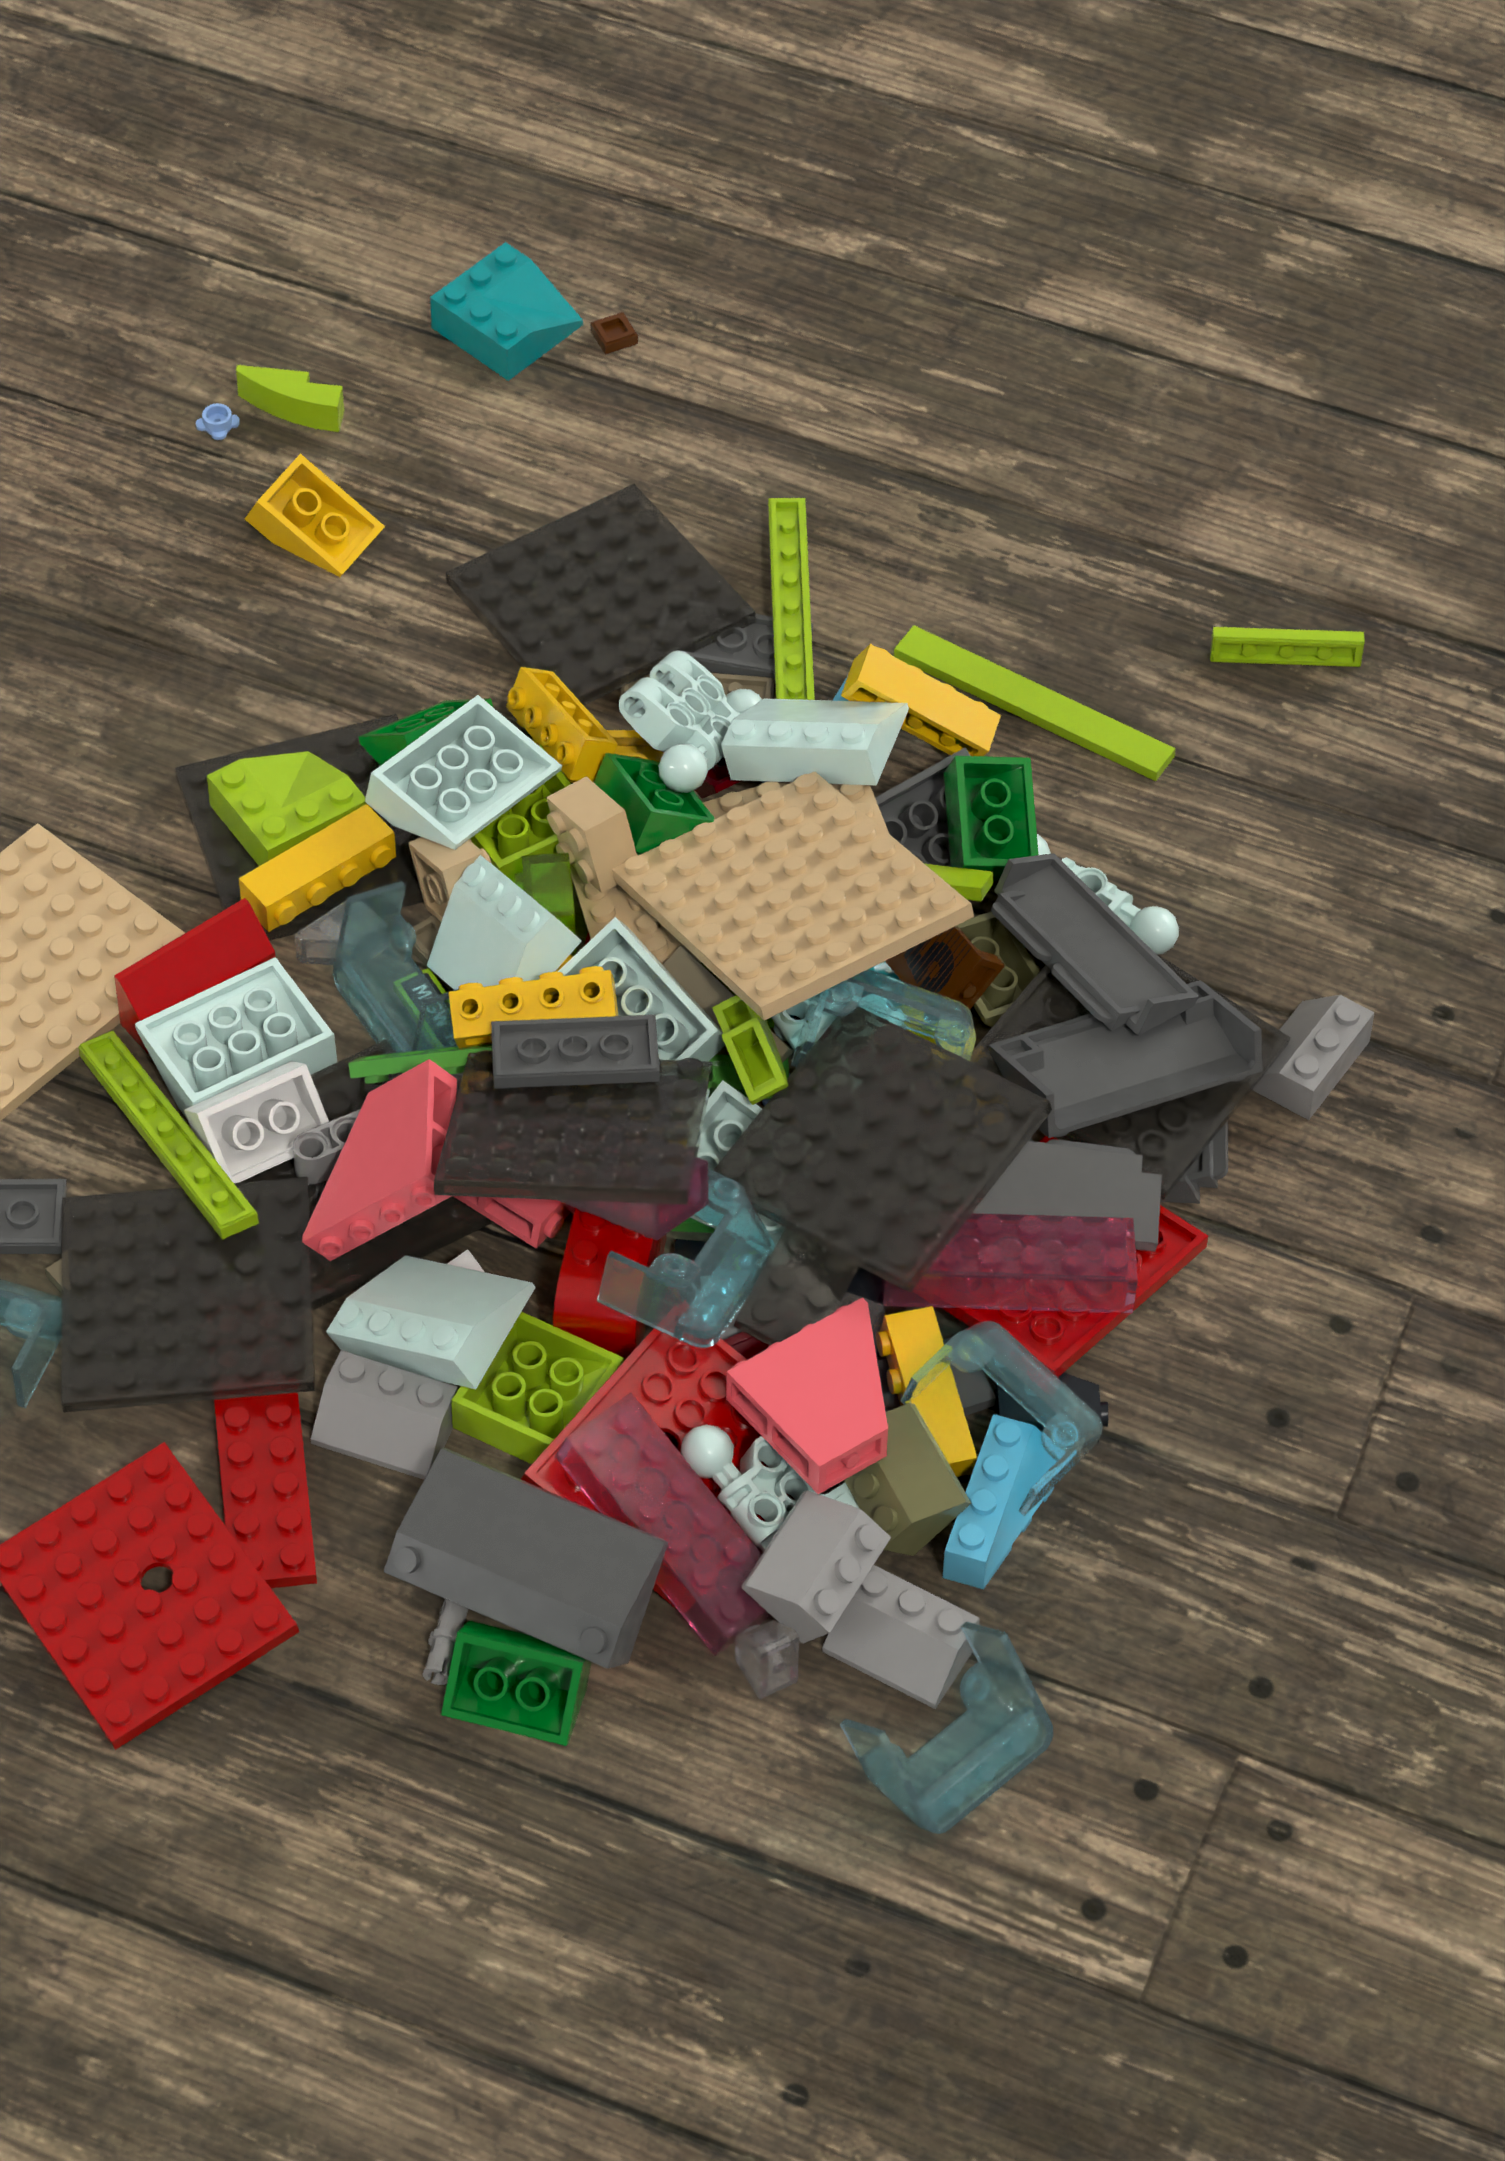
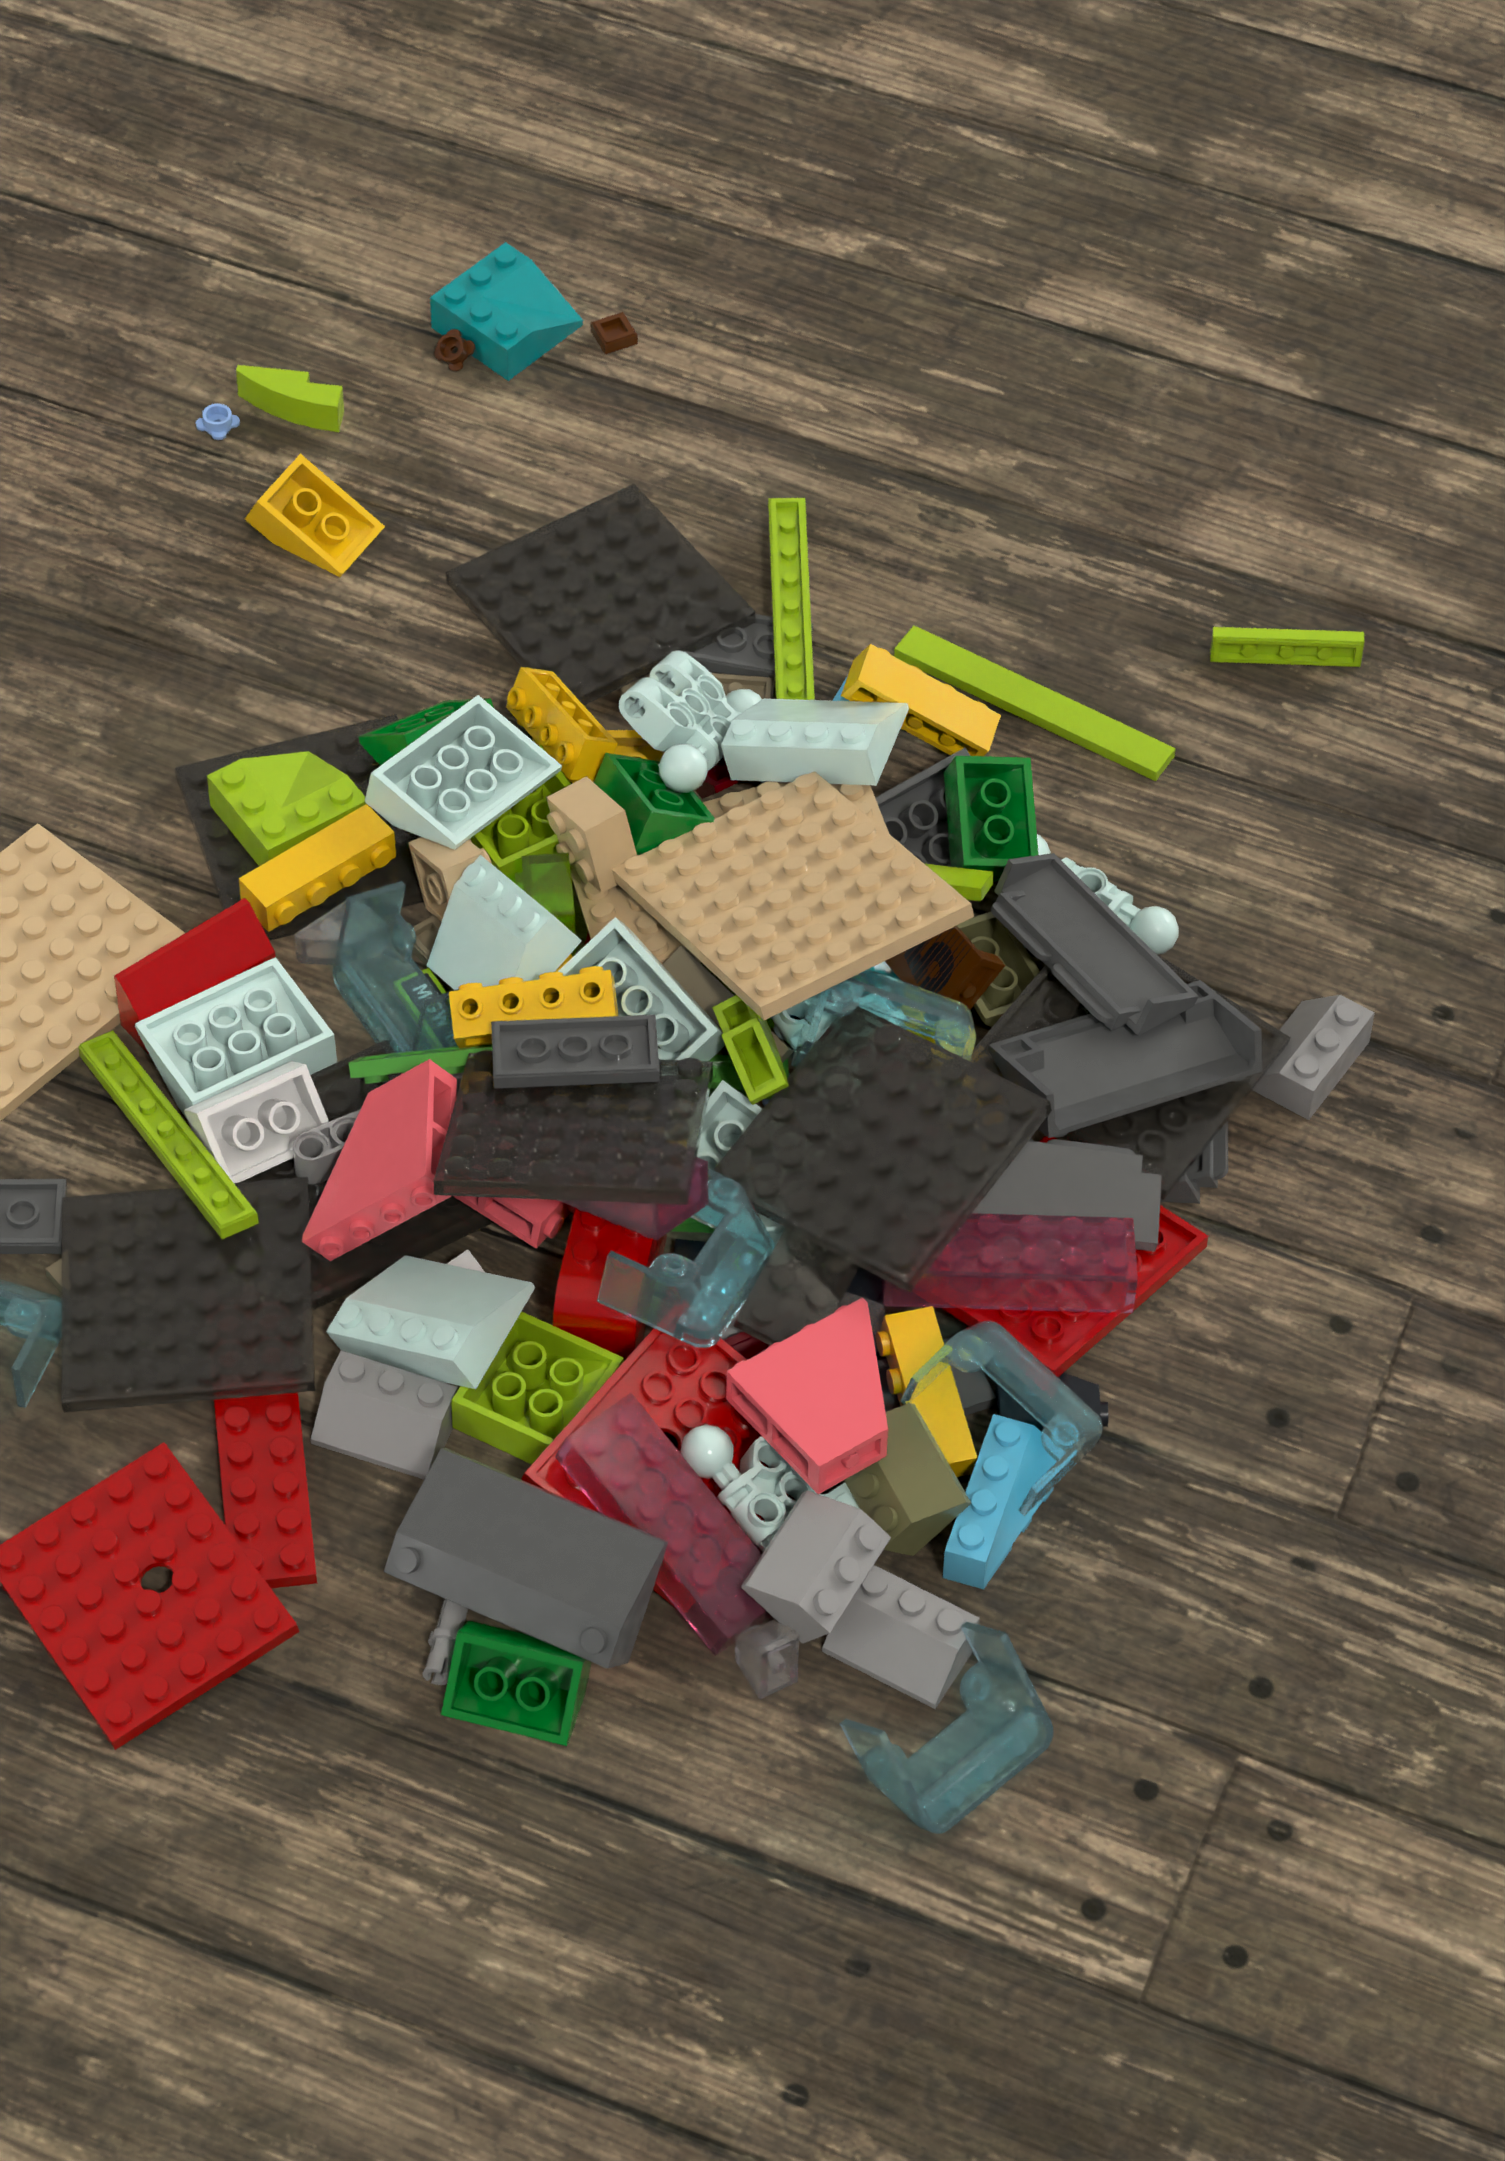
(448, 343): none -> reddish brown plate

